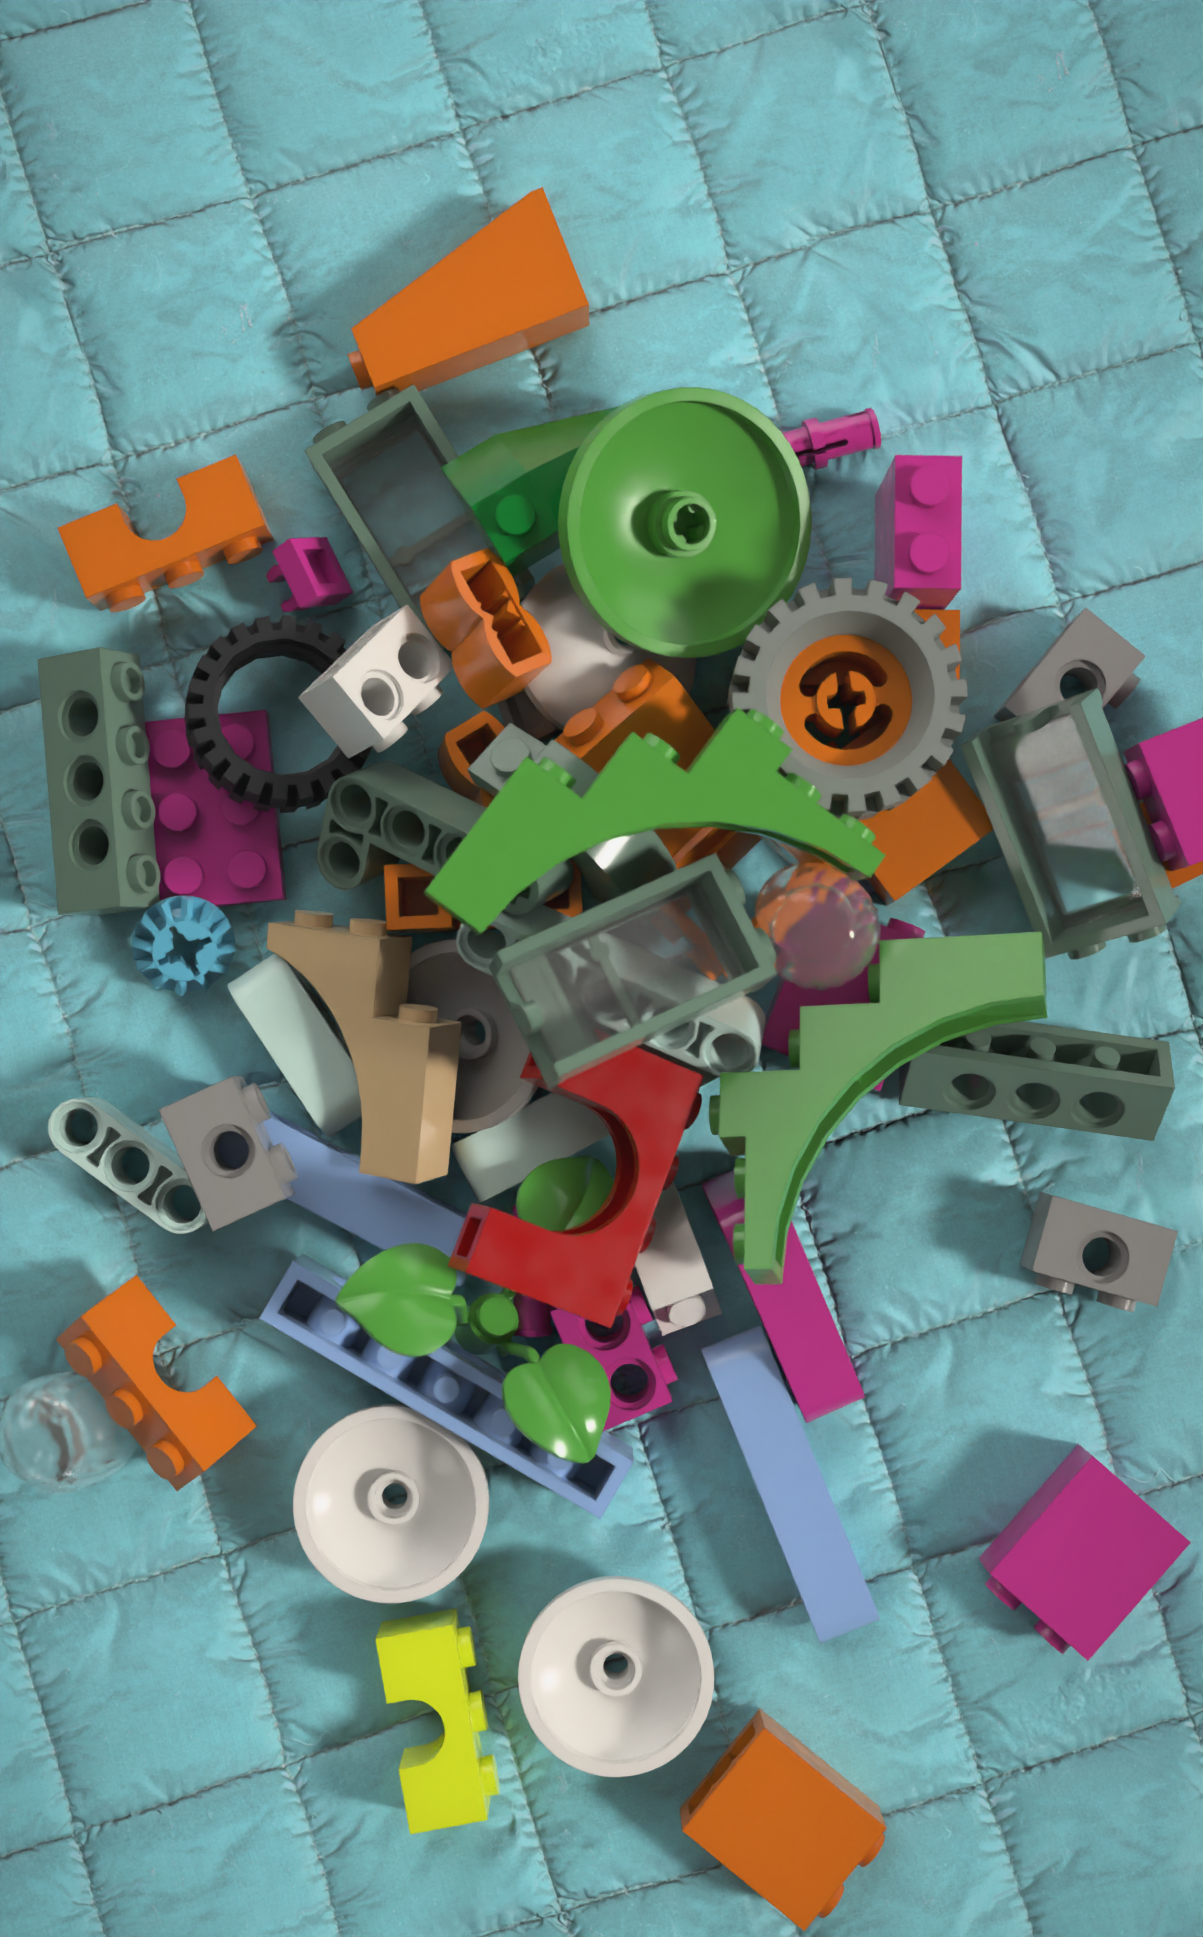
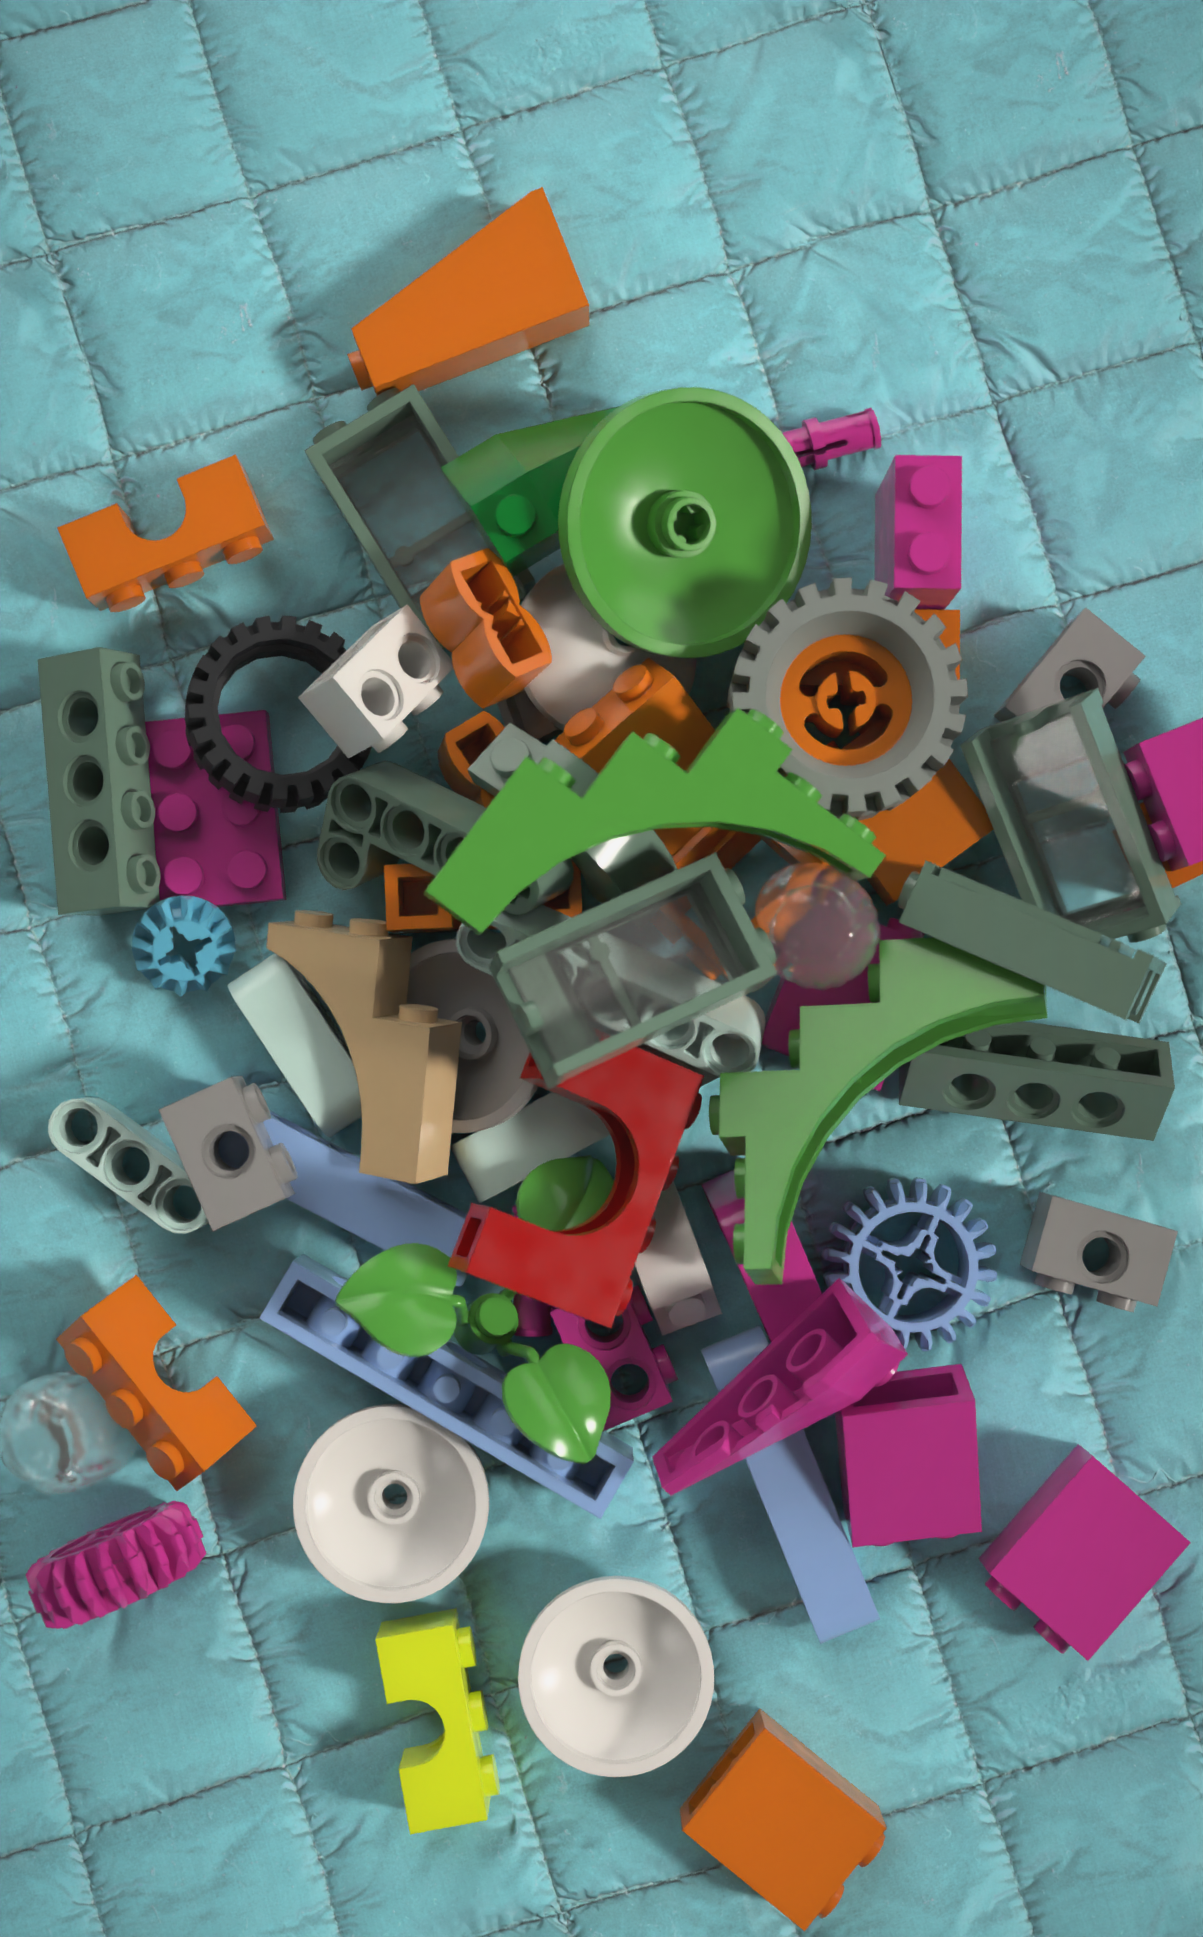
(115, 1565): none -> dark pink gear
(310, 573): dark pink tile -> none
(801, 1377): none -> dark pink wedge
(911, 1459): none -> dark pink brick
(920, 1236): none -> light blue gear
(1030, 941): none -> sand green door

